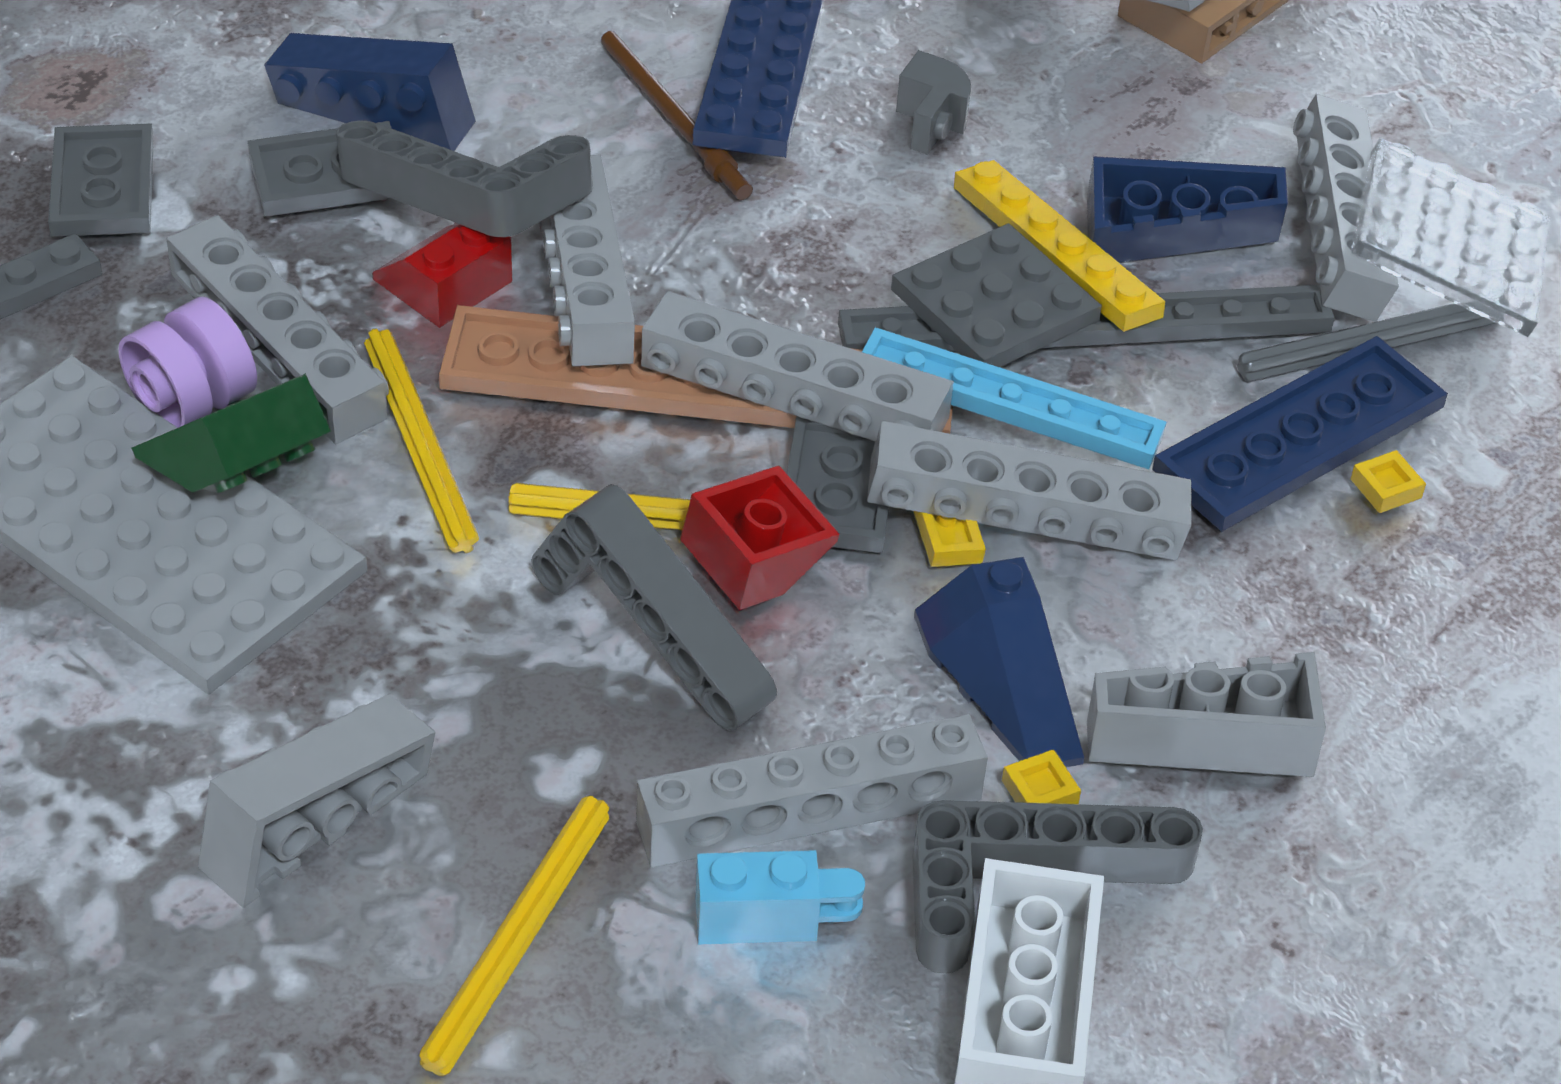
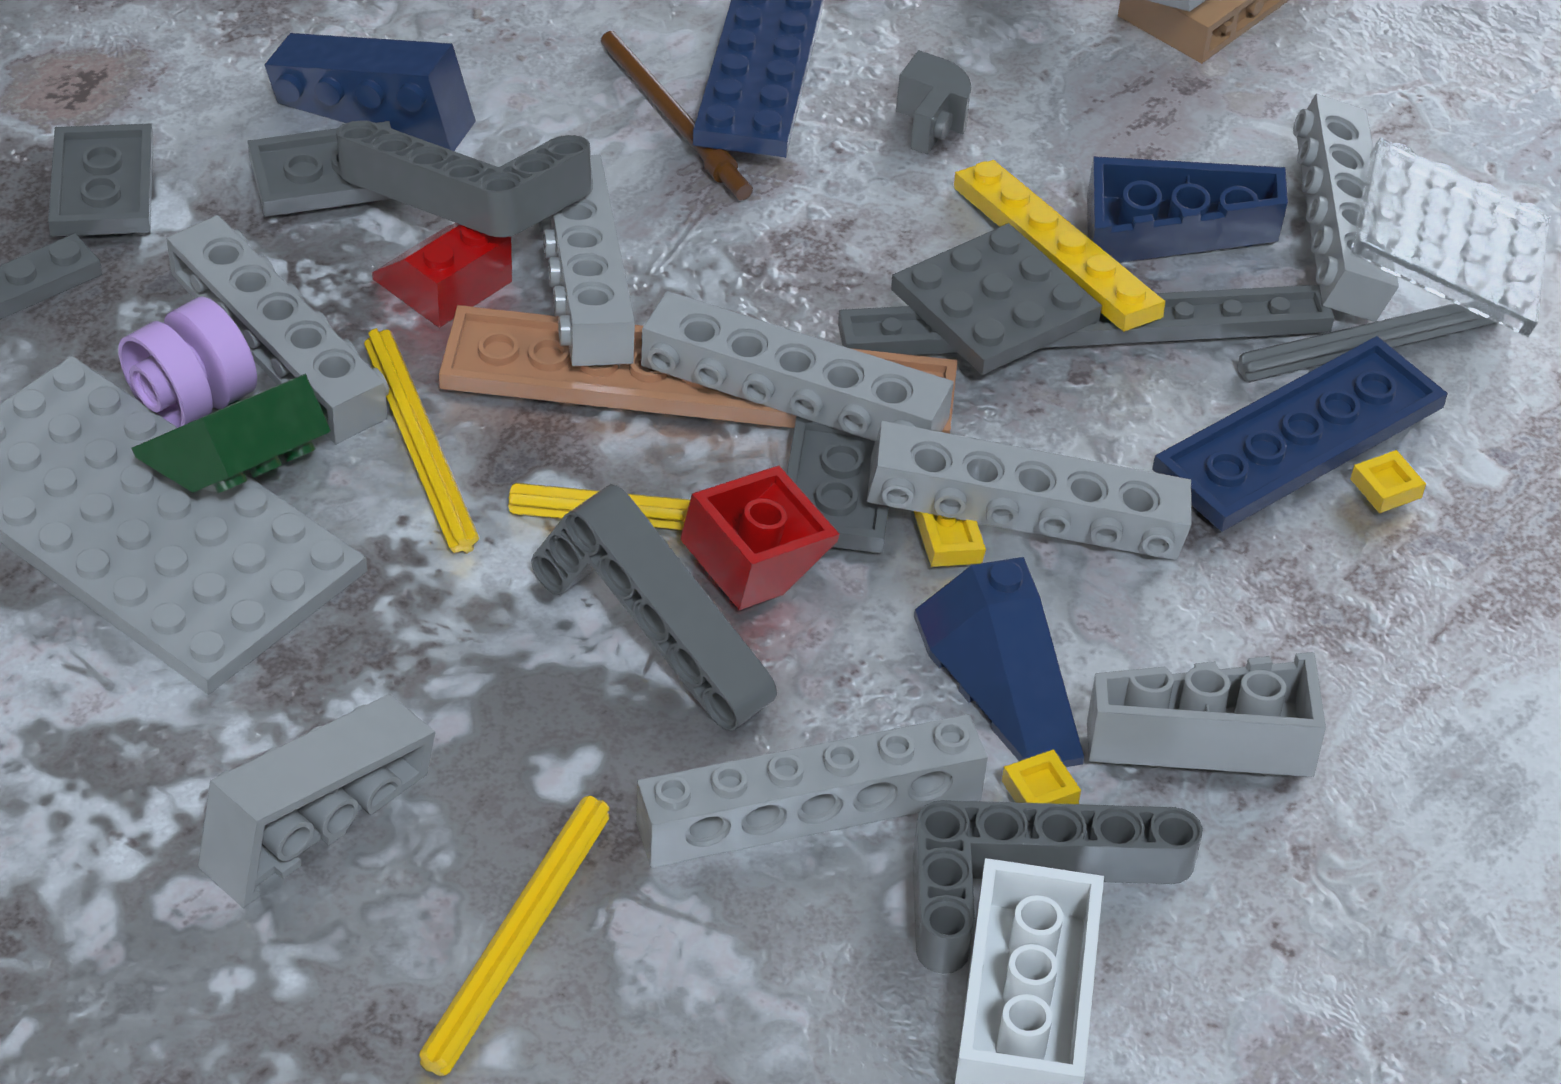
(771, 896): medium azure brick -> none
(1029, 401): medium azure plate -> none

